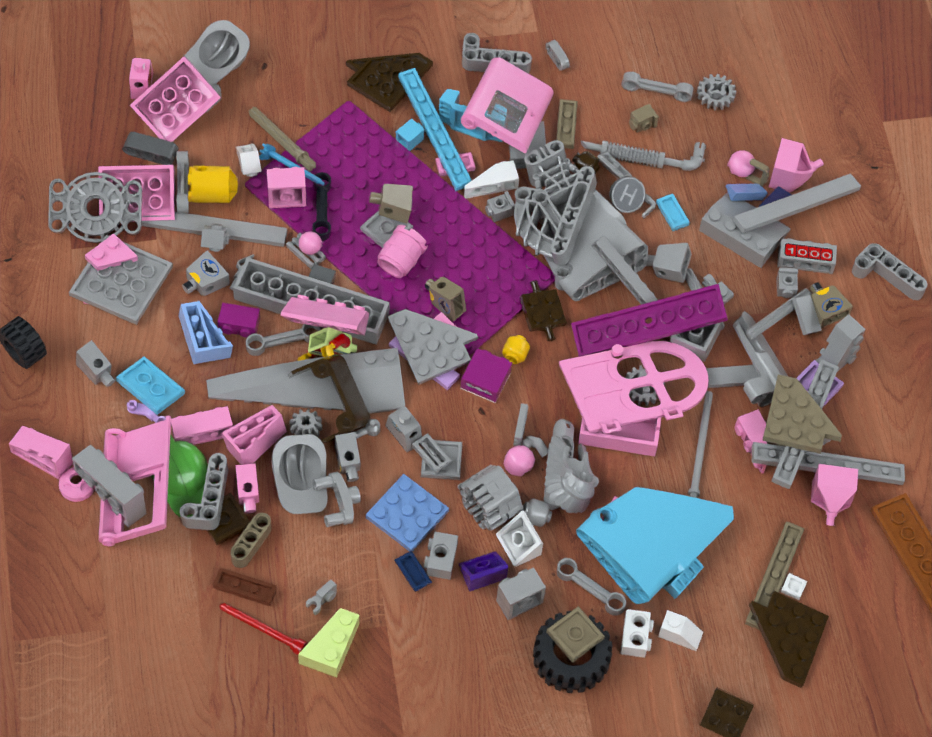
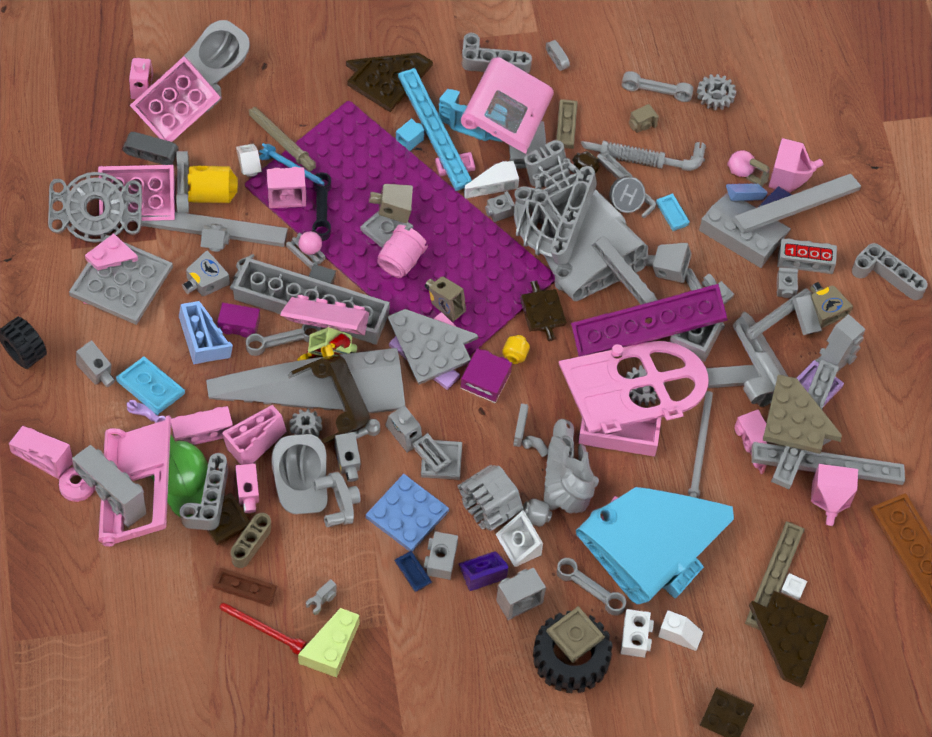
(519, 460): bright pink hair -> none

